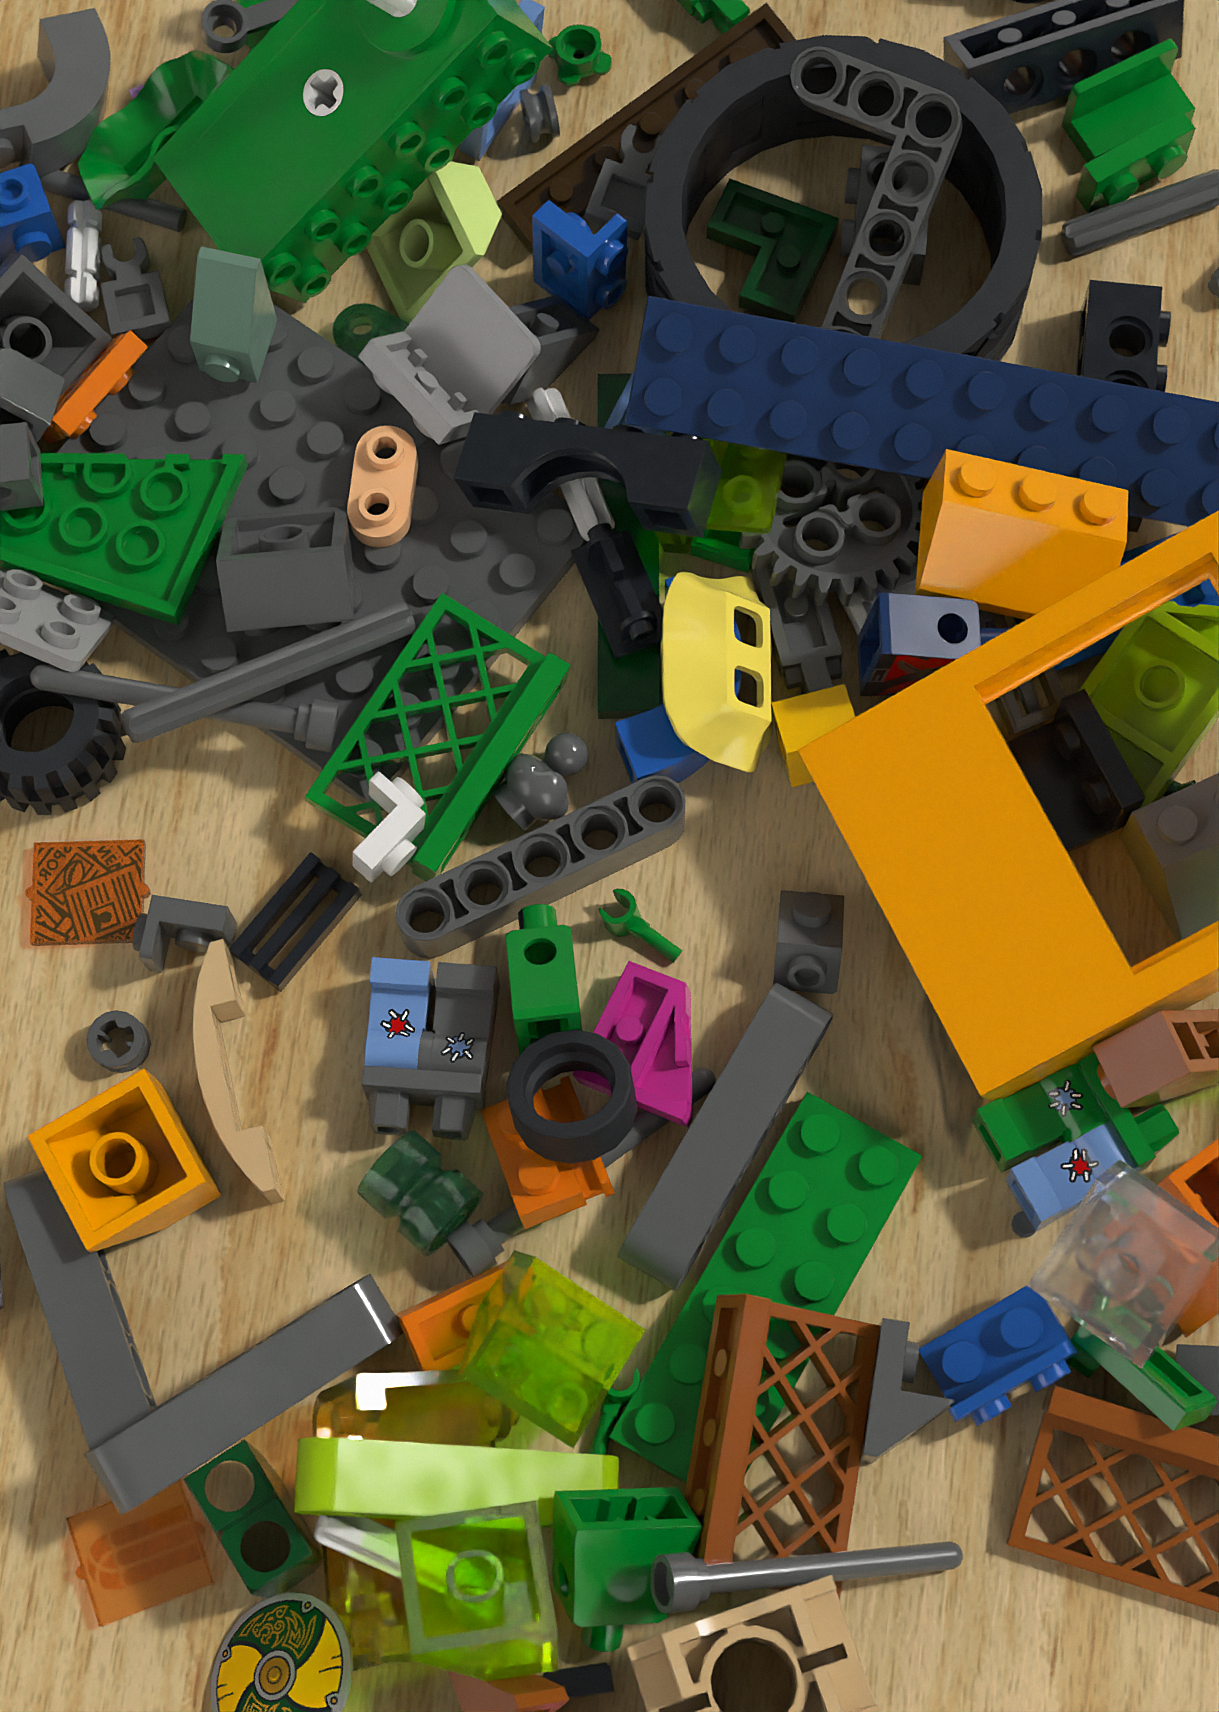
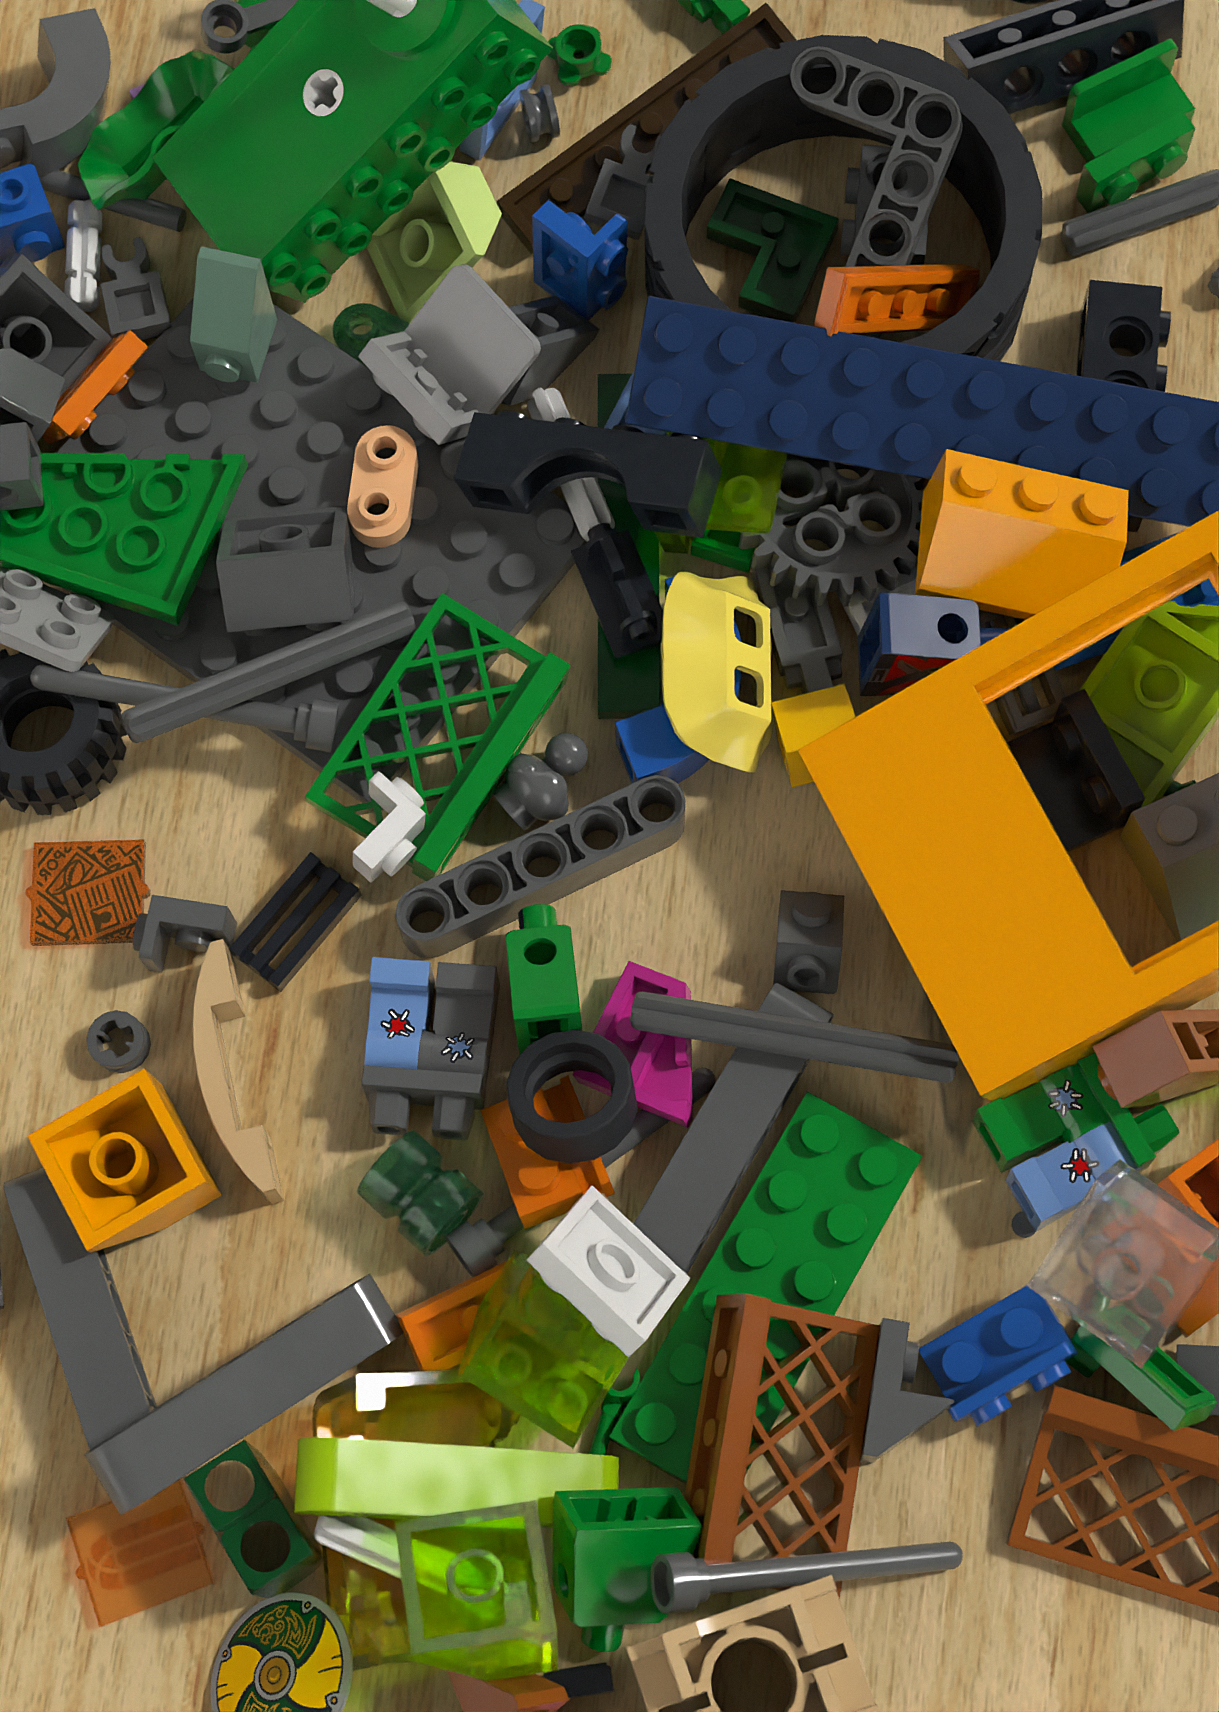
(609, 1271): none -> white plate
(633, 924): green hand -> none
(794, 1037): none -> dark grey axle
(893, 297): none -> orange tile

